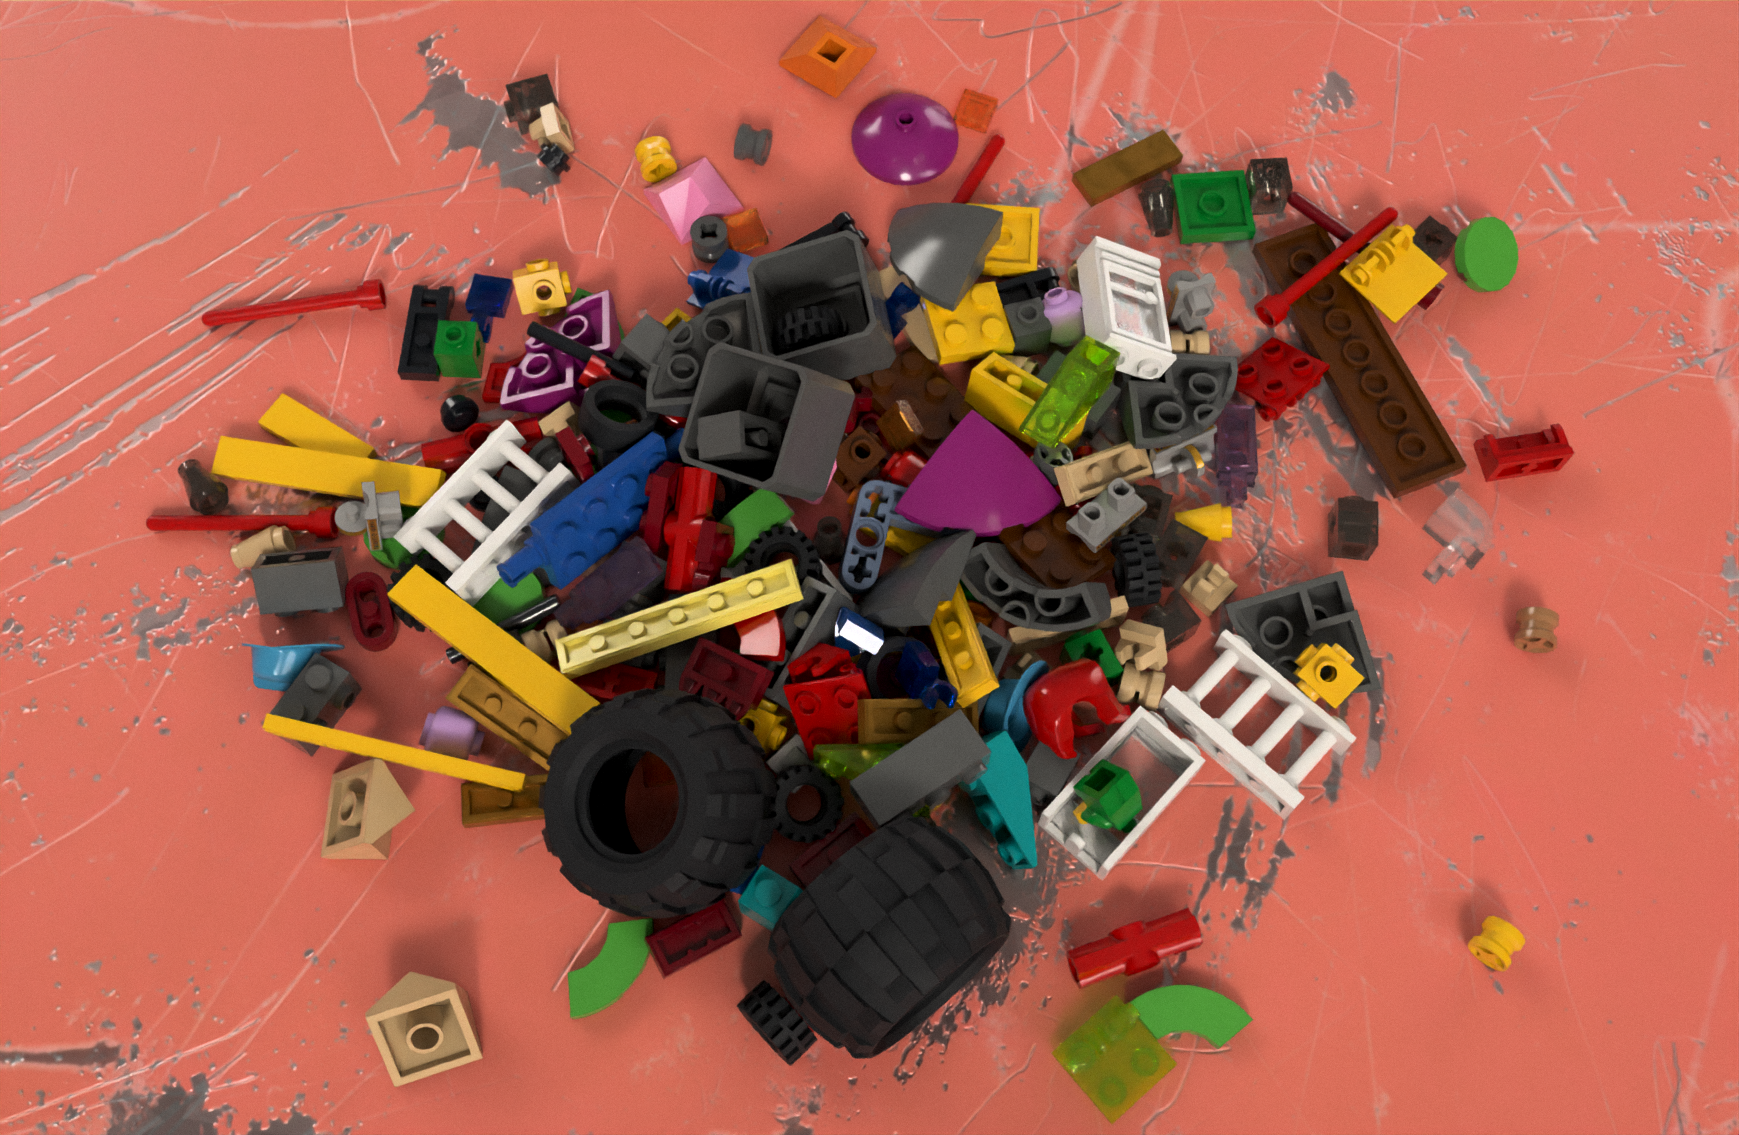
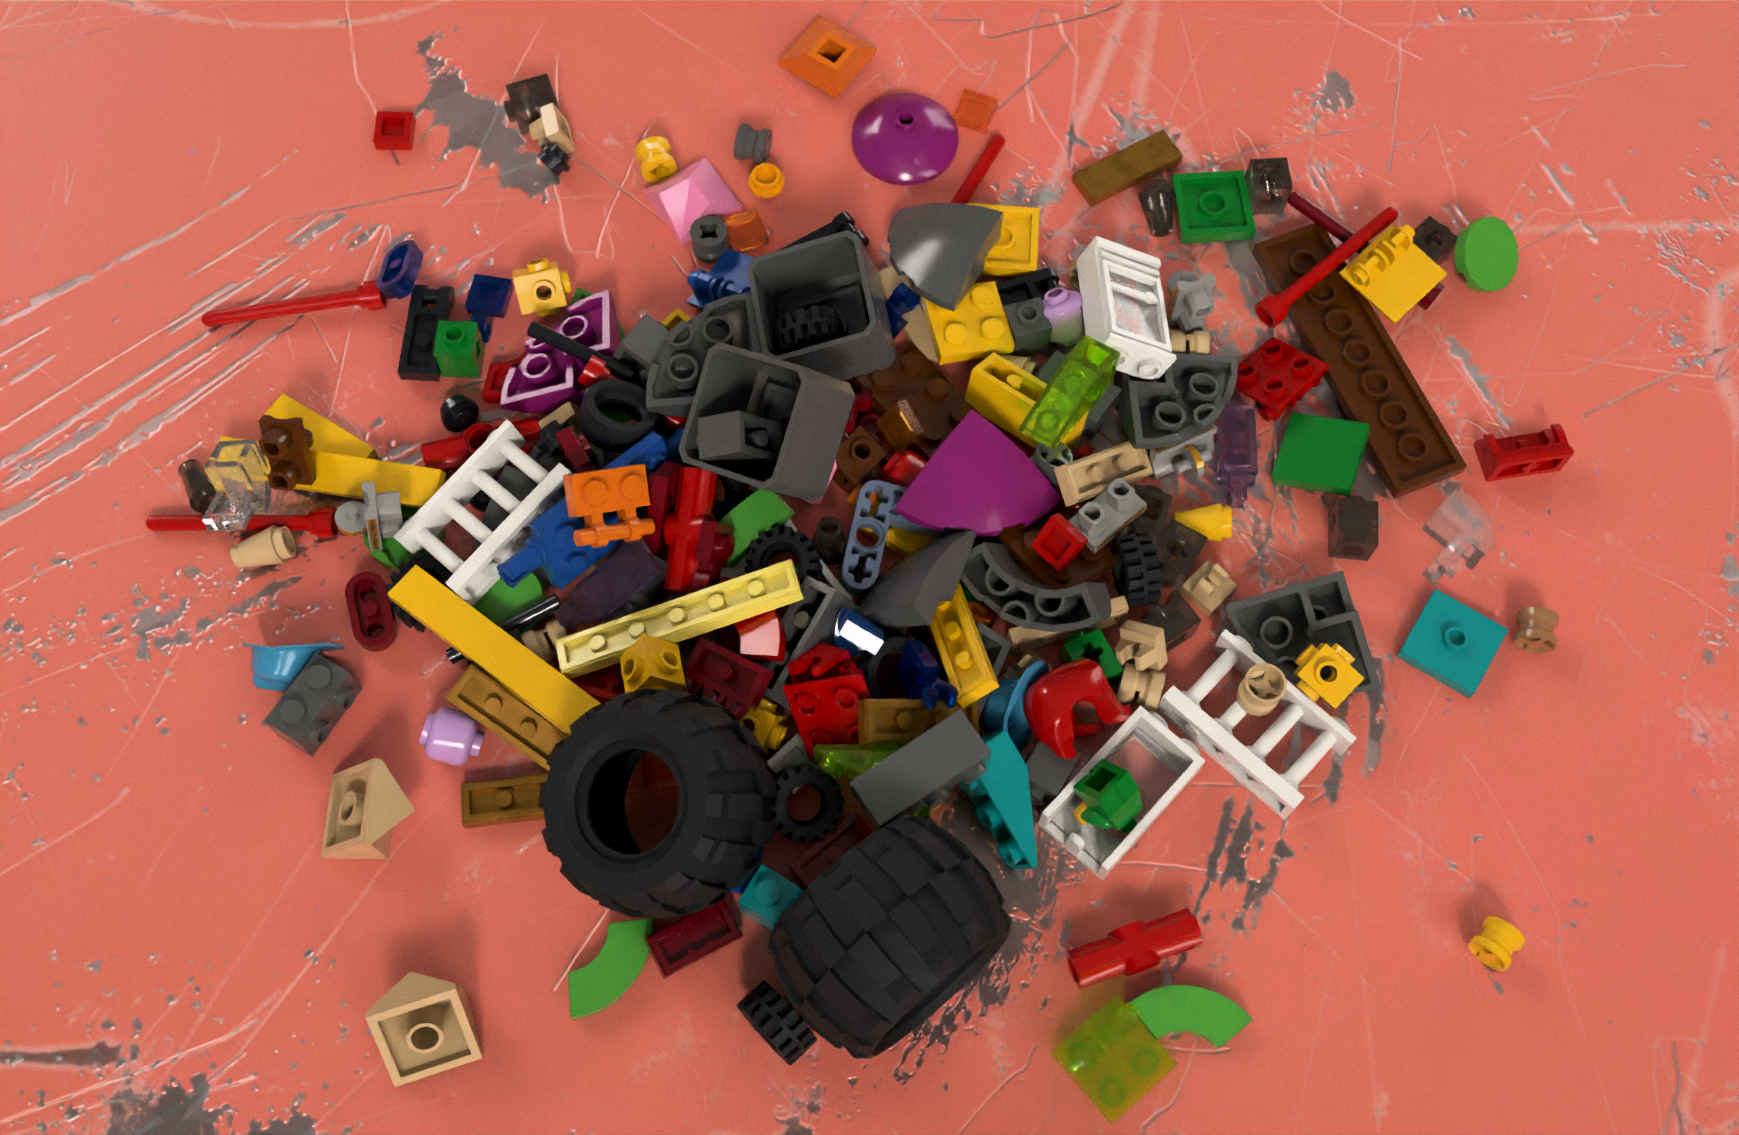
(241, 485): none -> clear brick
(288, 452): none -> reddish brown hips
(300, 581): dark grey brick -> none
(394, 130): none -> red tile
(394, 753): yellow tile -> none
(400, 270): none -> clear blue plate
(548, 439): none -> black plate
(607, 491): none -> orange plate
(652, 665): none -> yellow brick
(766, 181): none -> light orange plate
(1059, 542): none -> red tile
(1266, 681): none -> tan wheel
(1321, 454): none -> green tile
(1452, 643): none -> teal plate

